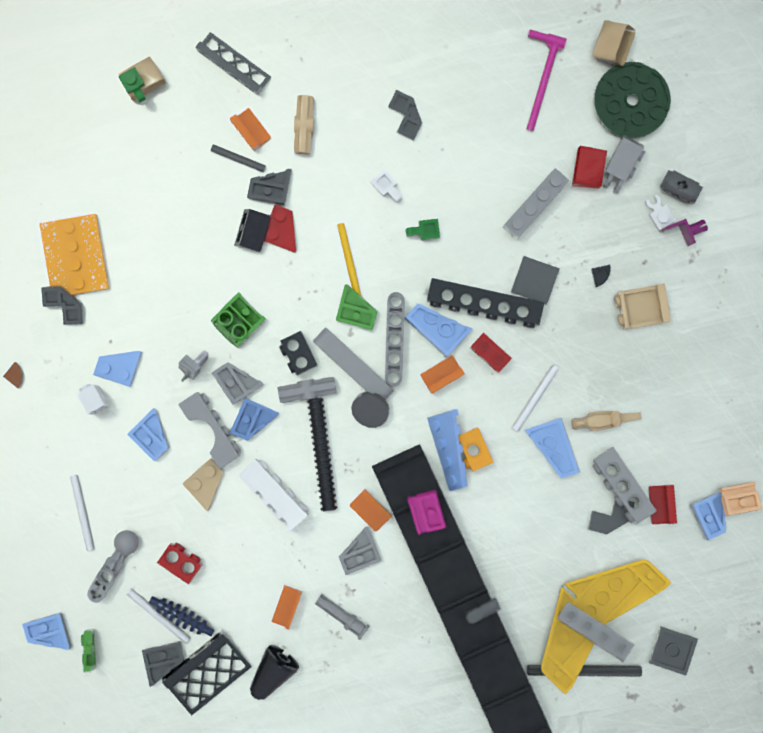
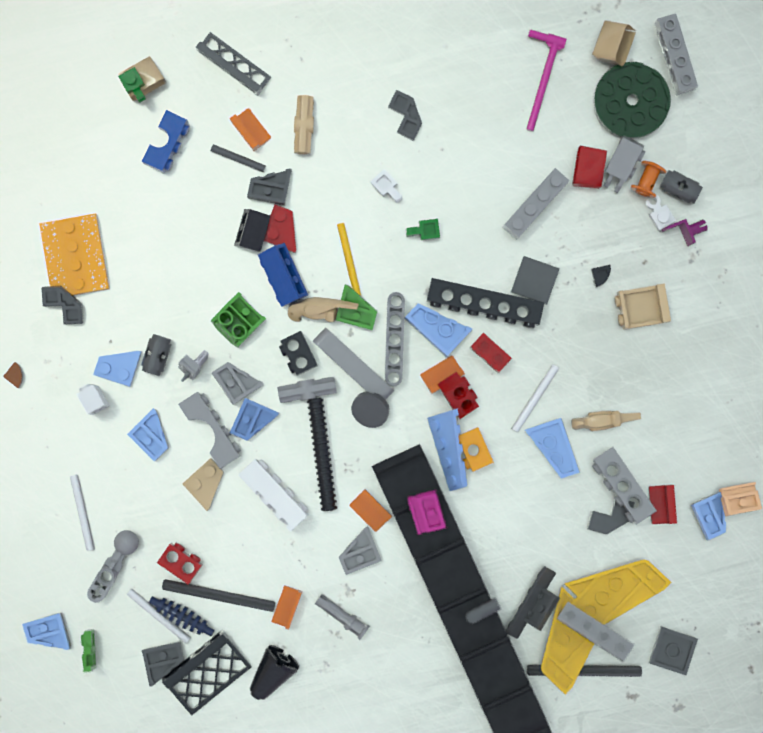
(157, 346): none -> dark grey piece
(161, 157): none -> blue arch
(218, 595): none -> dark grey axle
(282, 274): none -> blue brick
(318, 308): none -> tan animal
(458, 395): none -> red brick
(536, 605): none -> dark grey bracket
(648, 179): none -> orange hose
(676, 54): none -> light grey brick

